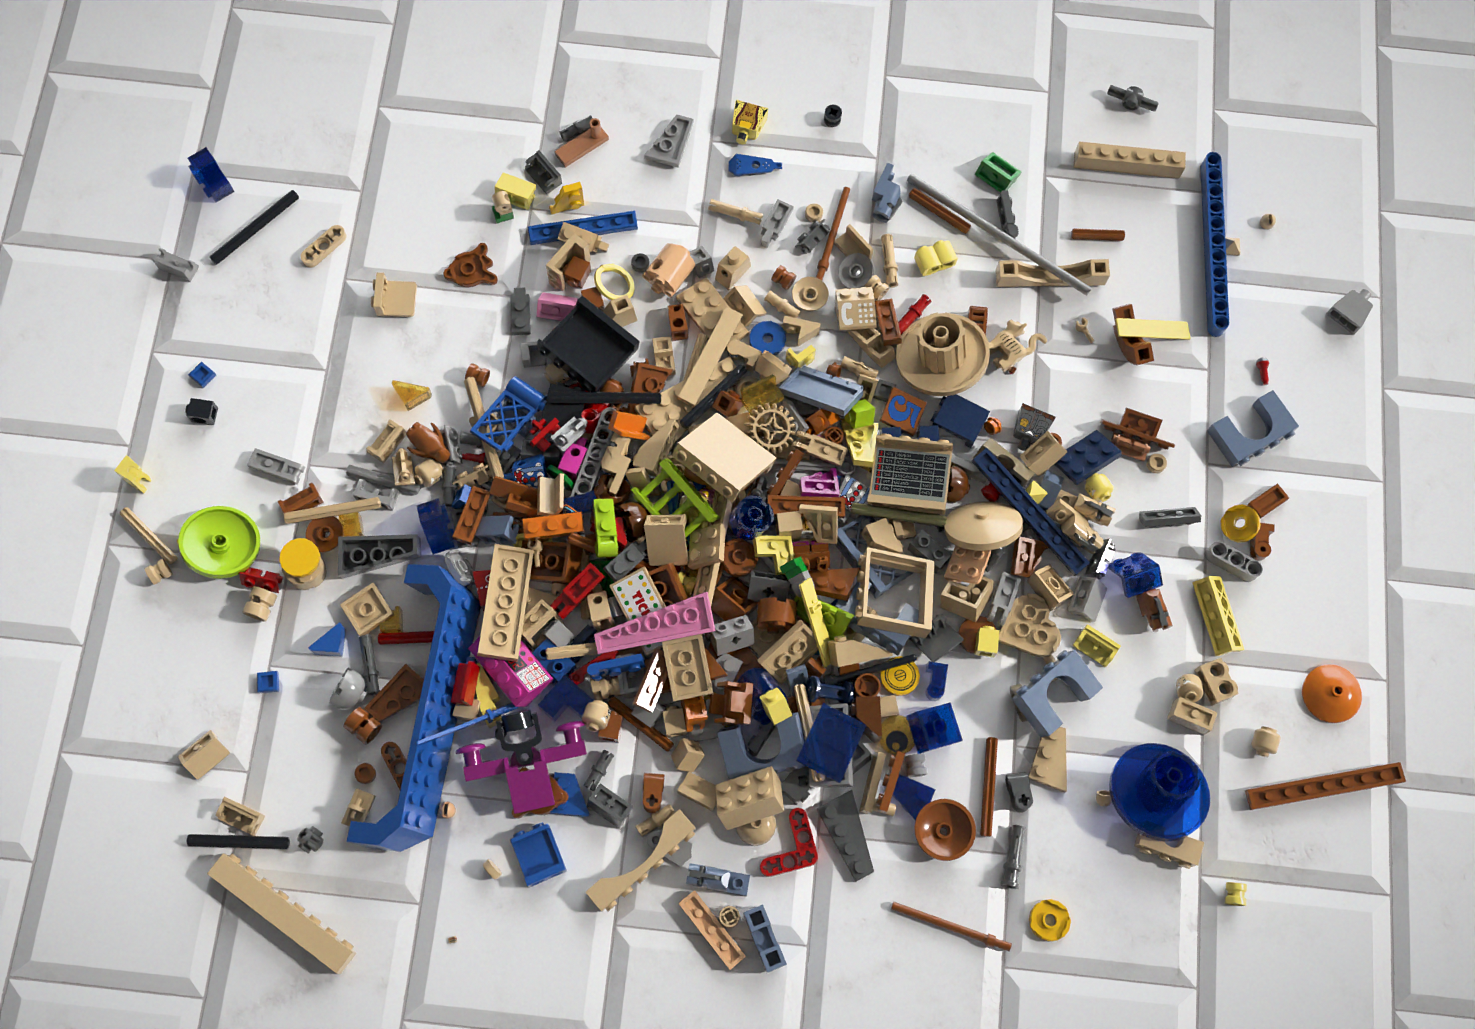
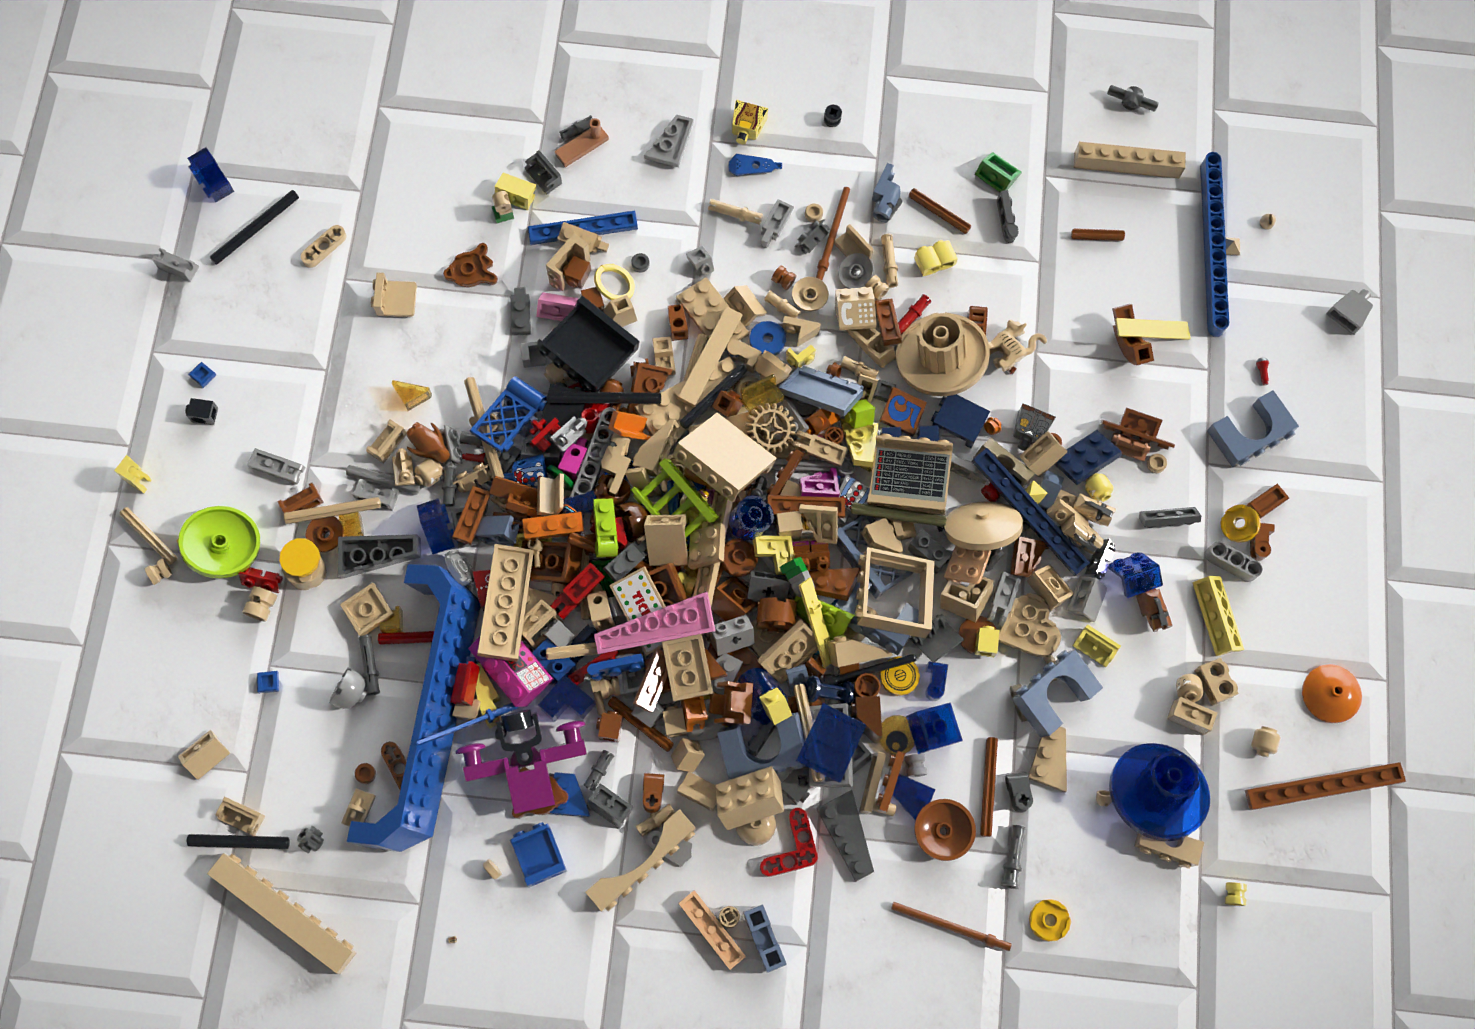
(330, 643): blue slope -> none
(360, 724): dark orange wheel -> none
(397, 694): dark orange wing -> none
(450, 811): light nougat hinge -> none
(461, 497): blue tile -> none
(481, 375): dark orange wheel -> none
(569, 198): yellow wing -> none
(596, 715): tan head -> none
(669, 269): light nougat cylinder -> none
(718, 879): sand blue plate -> none
(734, 265): tan torso -> none
(888, 706): tan tile -> none
(958, 485): reddish brown cylinder -> none
(999, 234): light grey piece -> none
(1018, 274): tan arch -> none
(1083, 328): tan hand -> none

